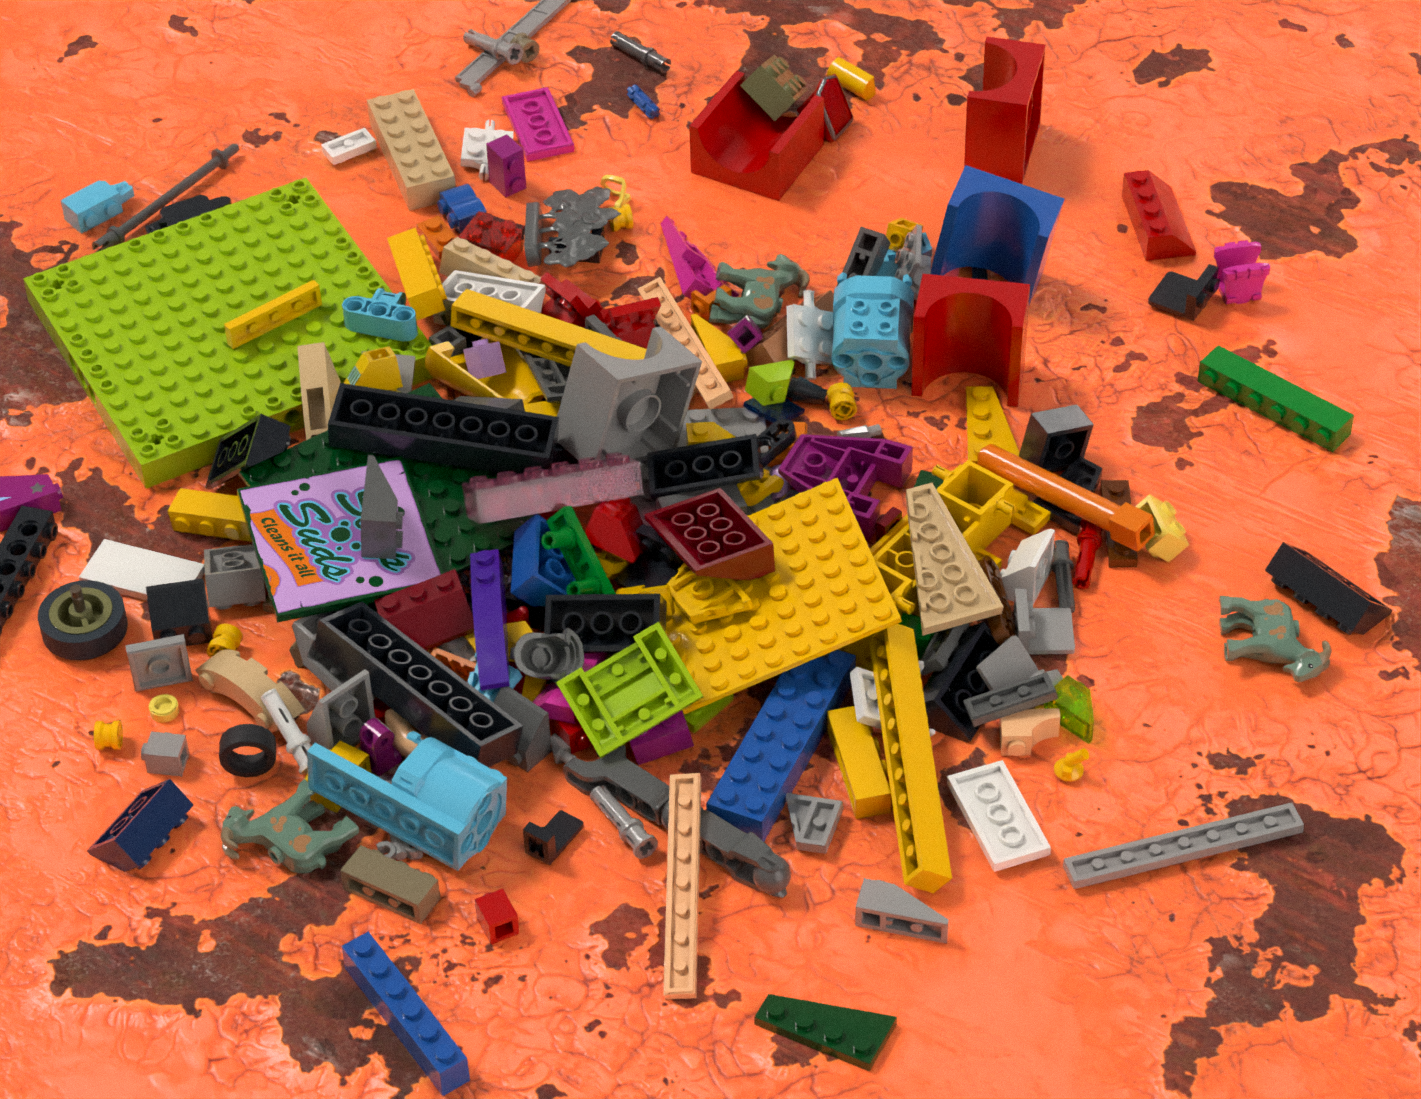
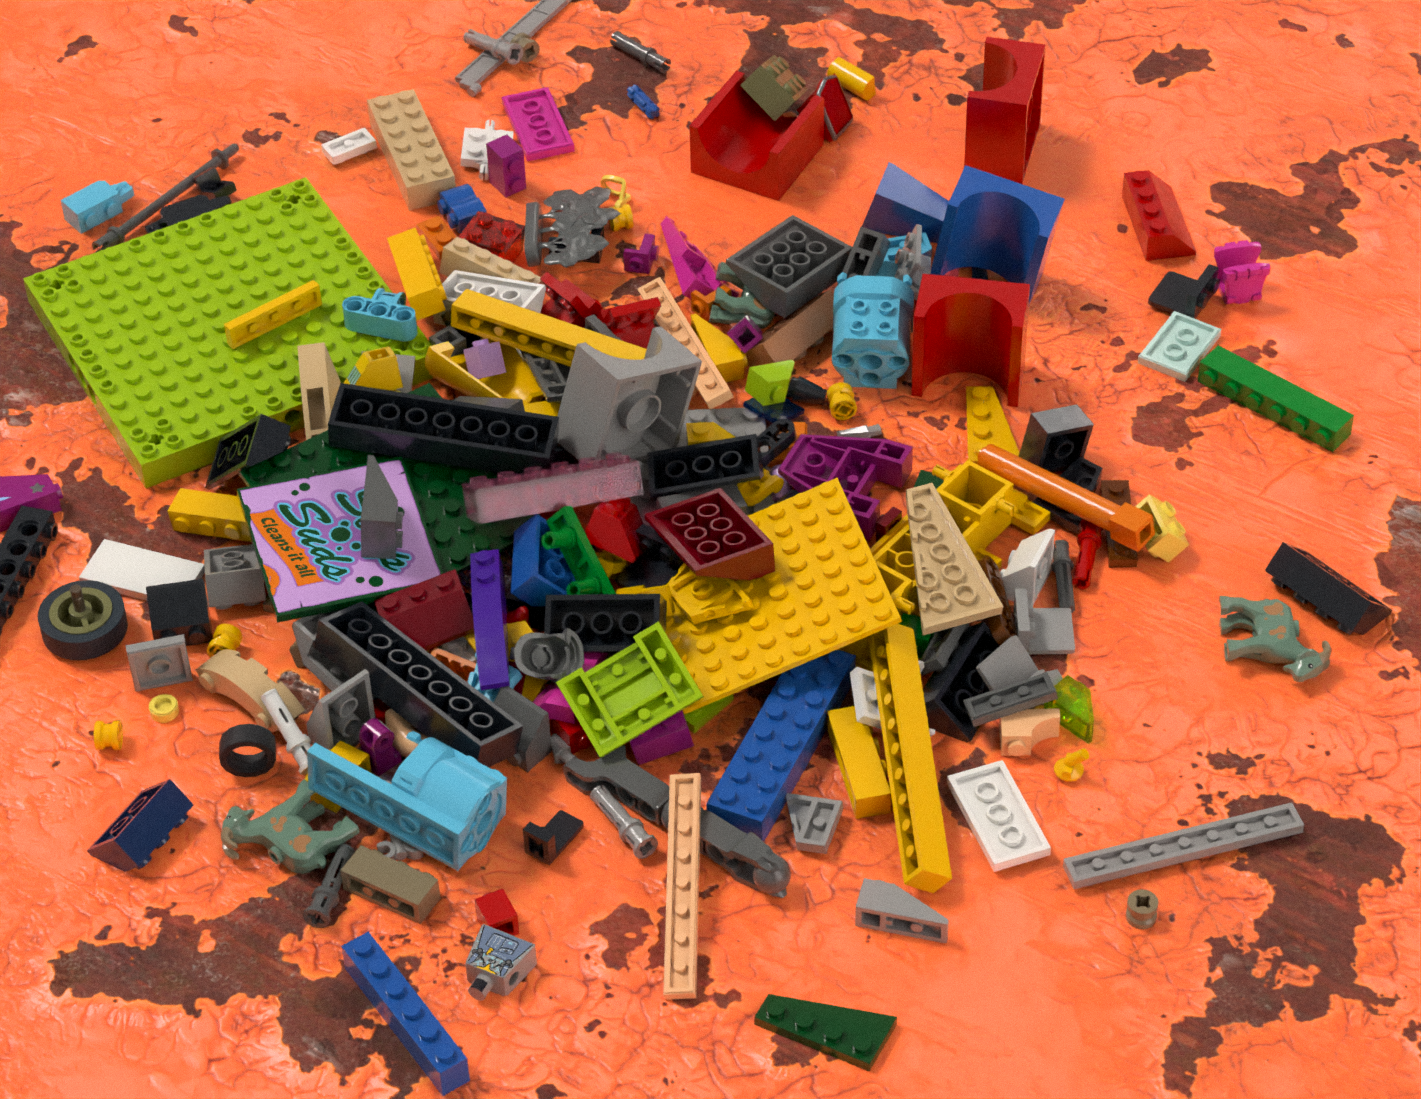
(165, 753): brick -> none
(212, 186): none -> black bracket
(319, 903): none -> dark grey pin
(498, 962): none -> torso
(642, 259): none -> magenta bracket
(790, 265): none -> dark grey slope
(809, 334): white plate -> none
(897, 232): yellow bracket -> none
(903, 203): none -> blue slope
(1142, 909): none -> dark tan wheel
(1179, 346): none -> light aqua tile

